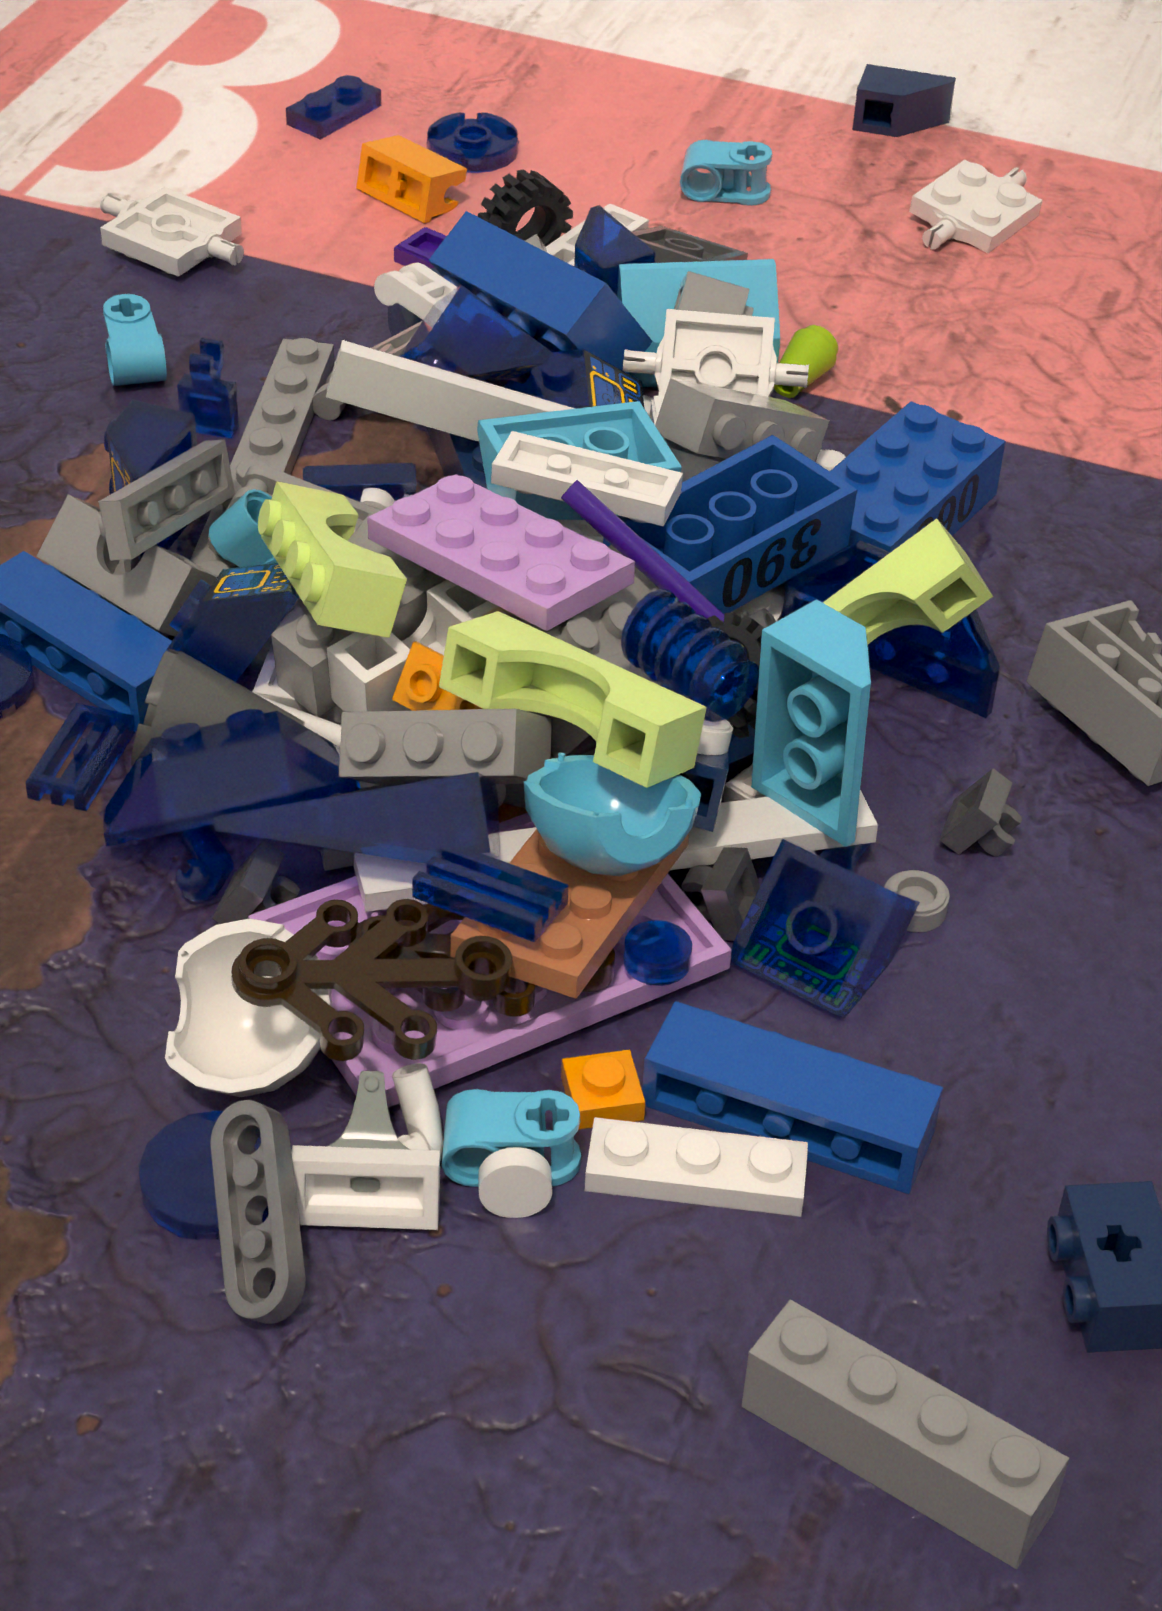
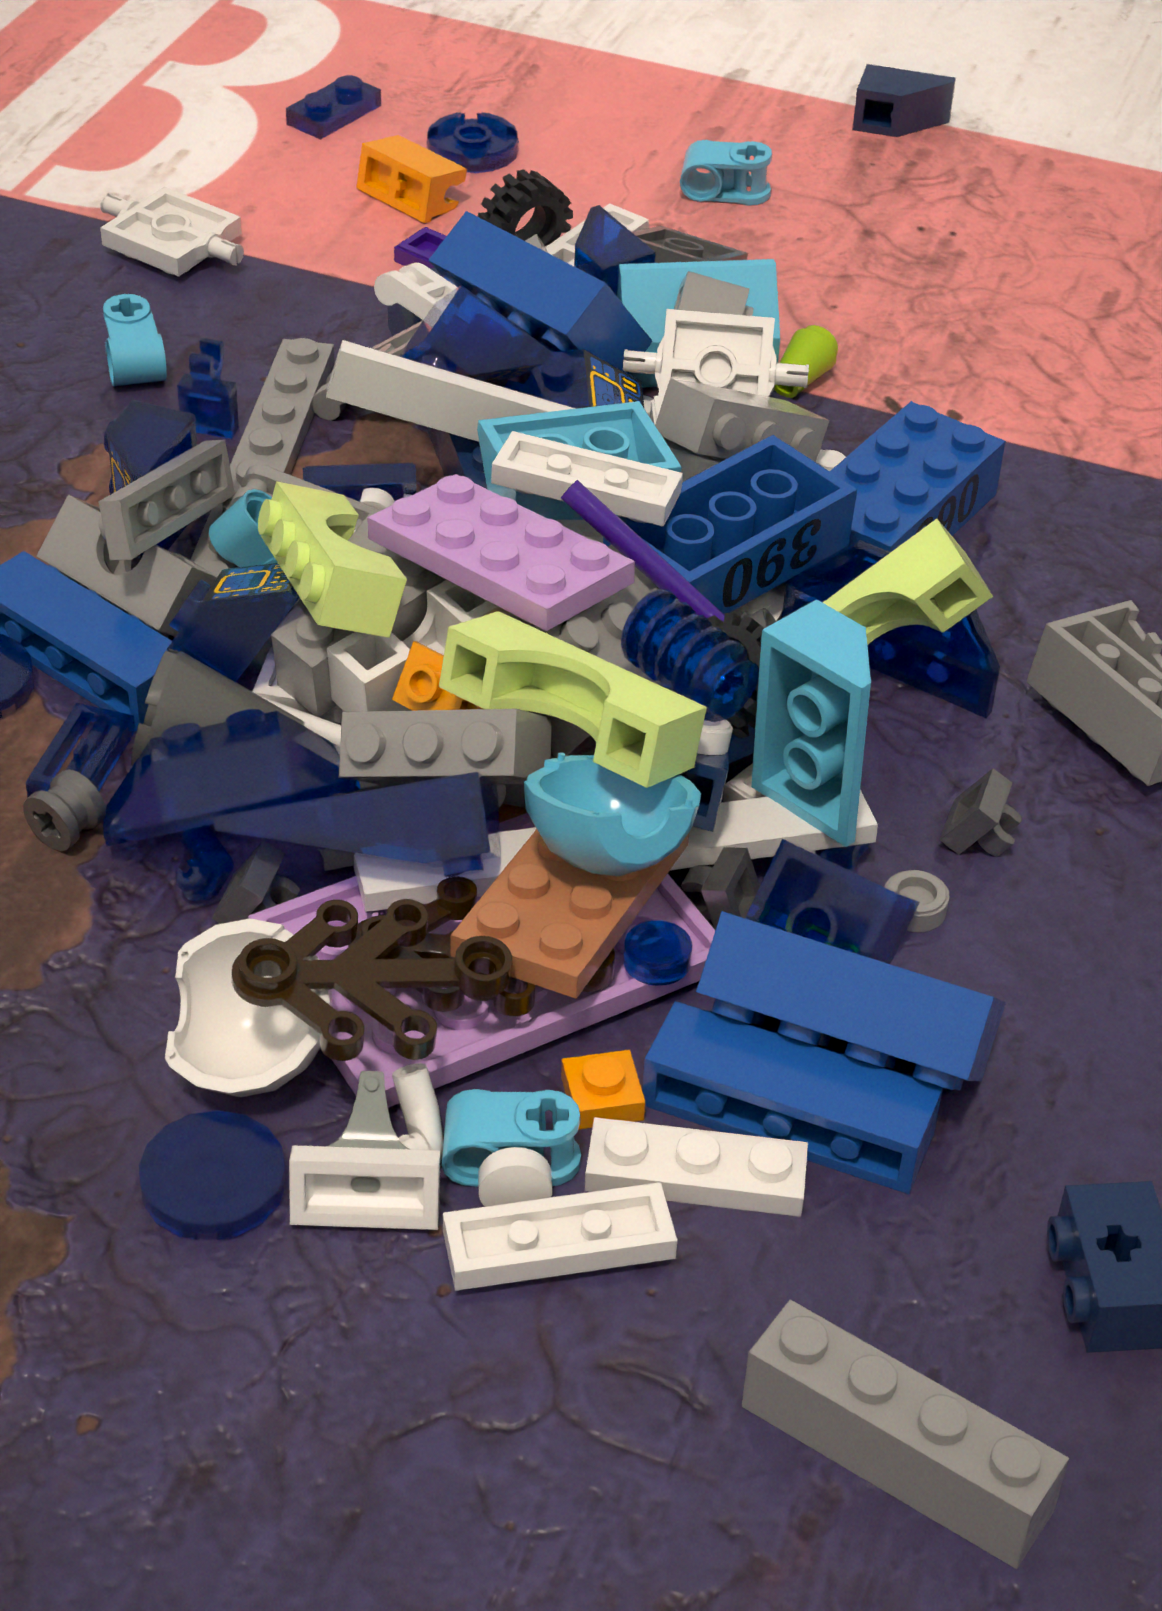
(64, 810): none -> flat silver wheel
(244, 1187): flat silver plate -> none
(490, 891): clear blue tile -> none
(558, 1236): none -> white plate
(852, 997): none -> blue brick
(975, 206): white plate -> none

